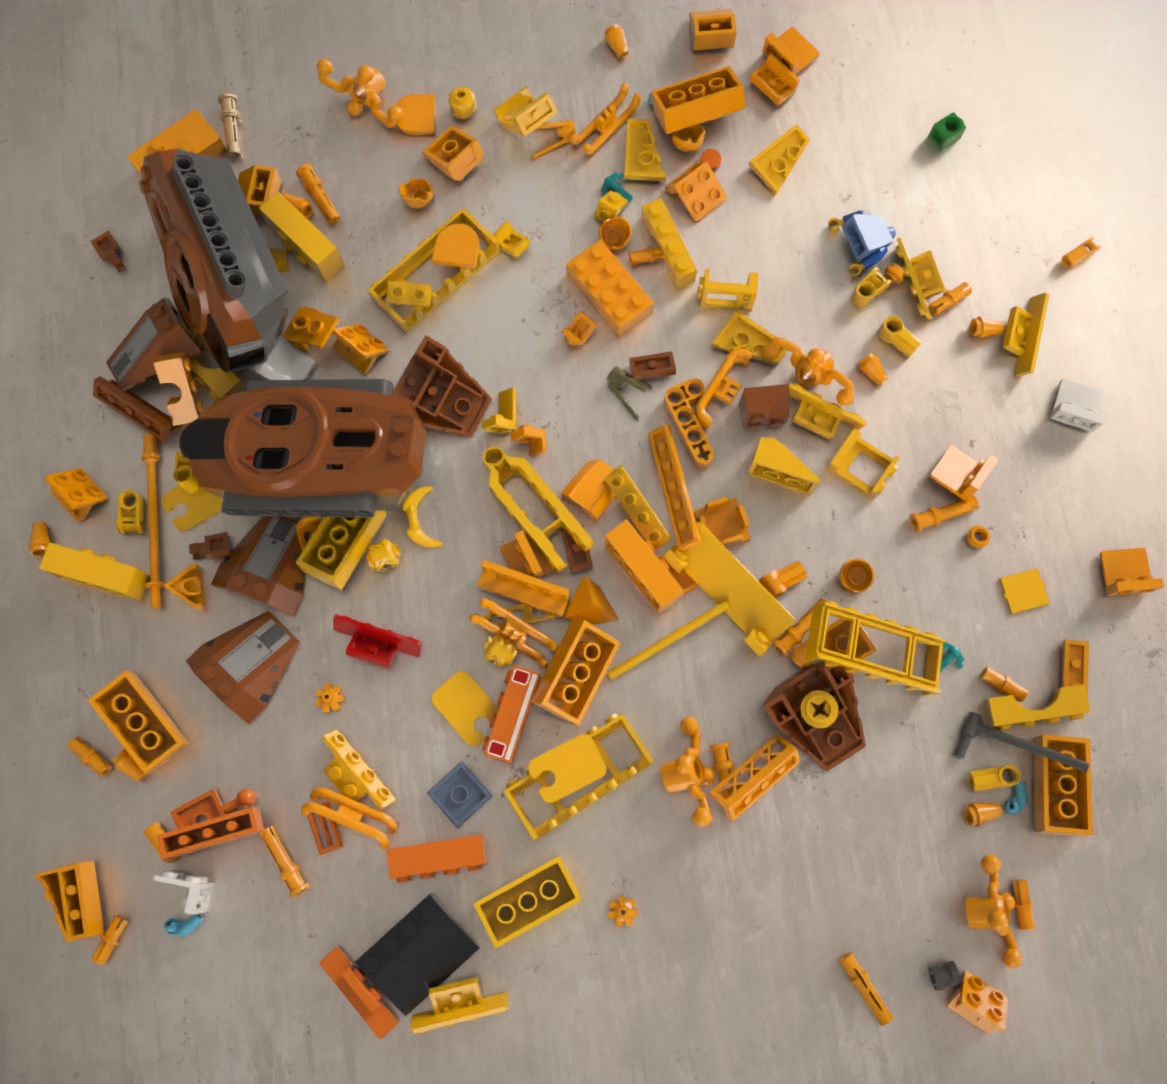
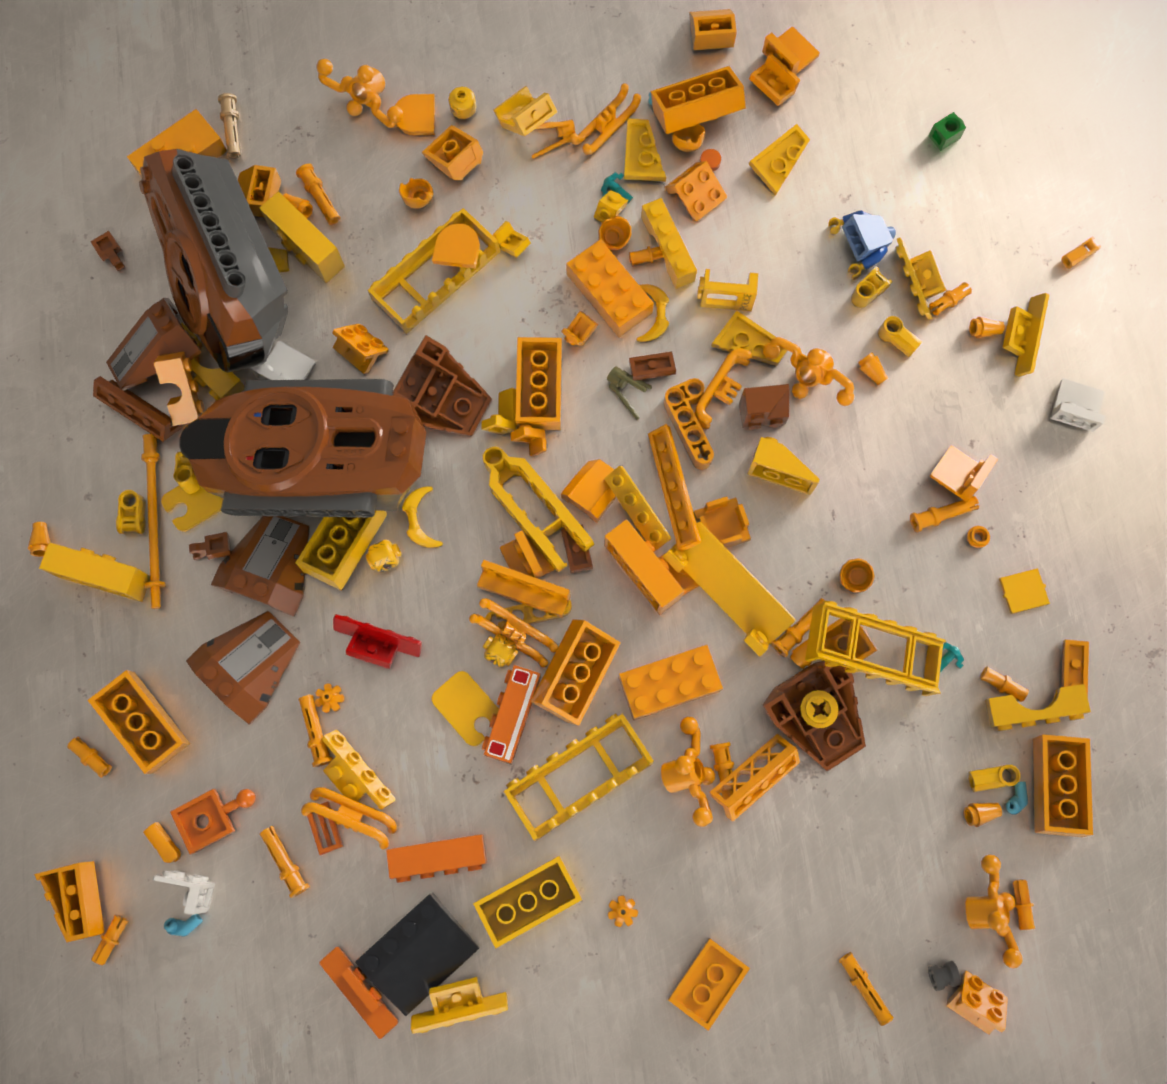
(75, 492): light orange bracket -> none
(126, 765): light orange cone -> none
(189, 586): light orange slope -> none
(210, 833): orange brick -> none
(306, 524): light orange bracket -> none
(310, 328): light orange piece -> none
(318, 747): none -> light orange pin
(409, 294): yellow bracket -> none
(459, 794): sand blue tile -> none
(539, 382): none -> light orange brick
(573, 764): yellow piece -> none
(590, 604): light orange slope -> none
(615, 38): light orange cone -> none
(661, 323): none -> yellow piece
(669, 639): yellow piece -> none
(670, 682): none -> light orange brick
(708, 984): none -> light orange plate
(779, 581): light orange piece -> none
(821, 415): yellow bracket -> none
(847, 454): yellow window -> none
(894, 273): light orange plate -> none
(974, 726): dark grey bar -> none
(1128, 572): light orange bracket -> none

